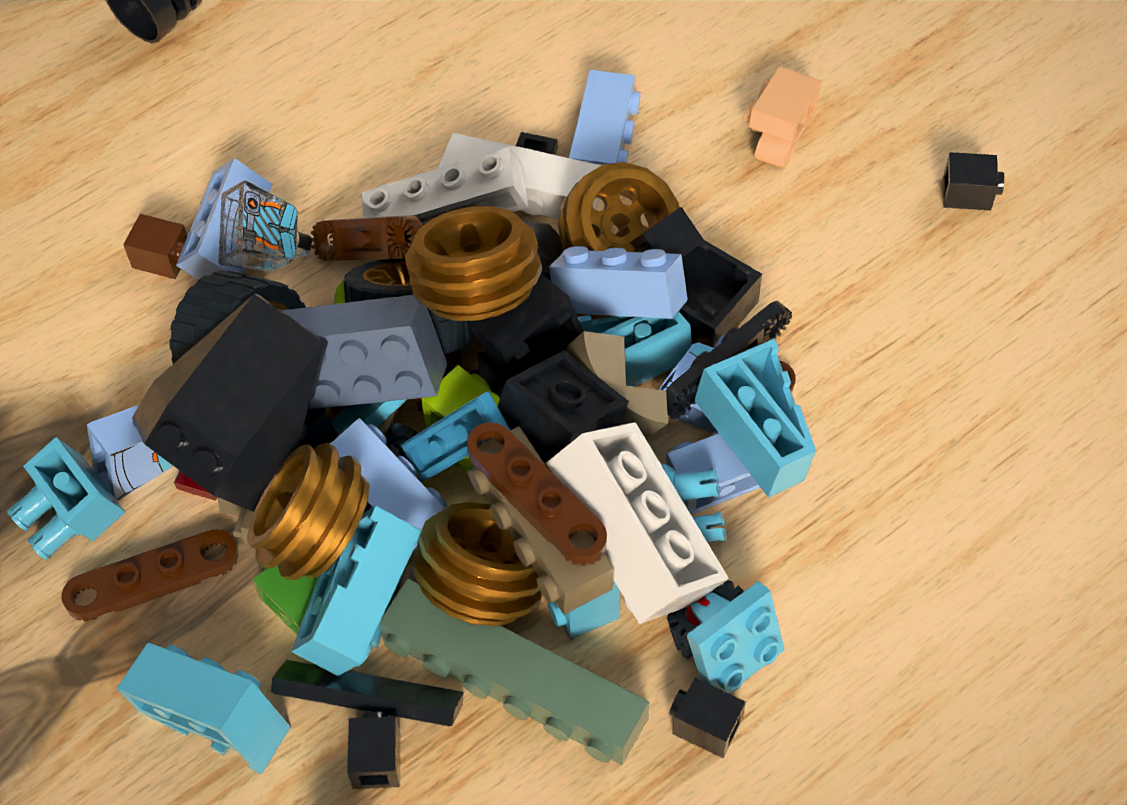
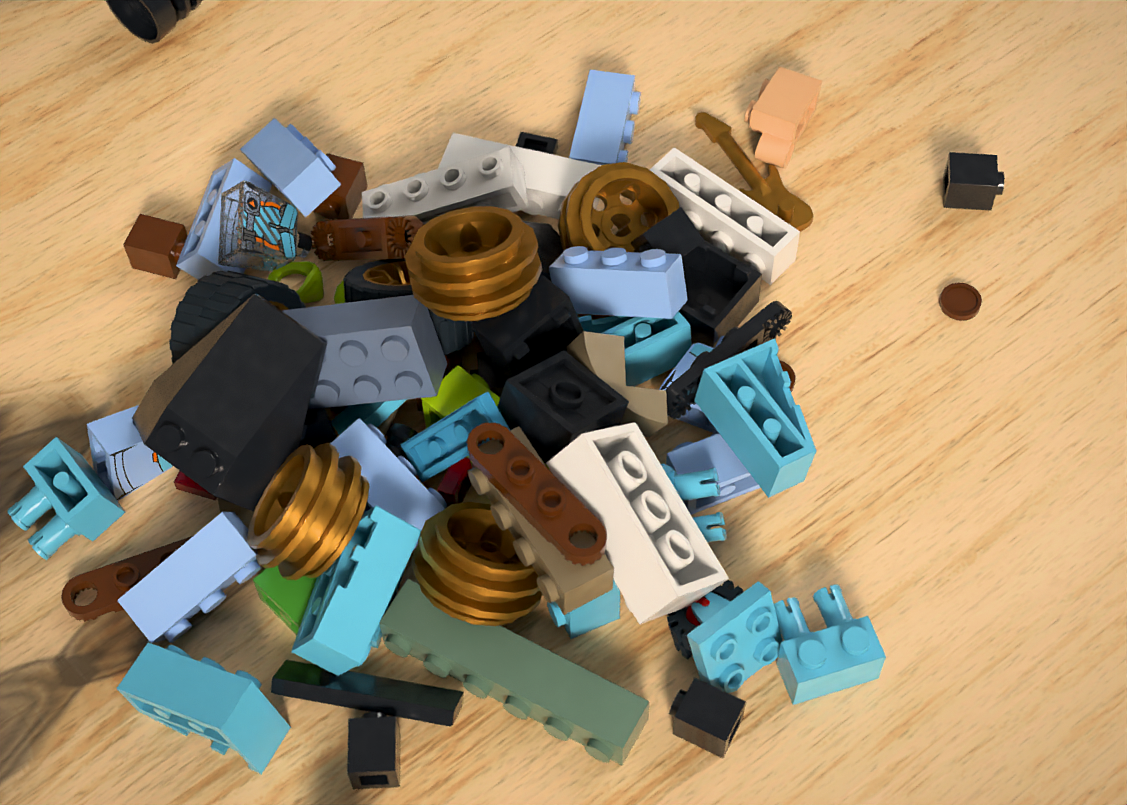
(192, 579): none -> light blue brick
(292, 165): none -> light blue brick
(312, 287): none -> lime piece
(347, 197): none -> reddish brown brick
(456, 482): none -> dark red tile
(729, 217): none -> white brick
(766, 192): none -> pearl gold piece
(829, 658): none -> medium azure brick
(960, 301): none -> reddish brown piece

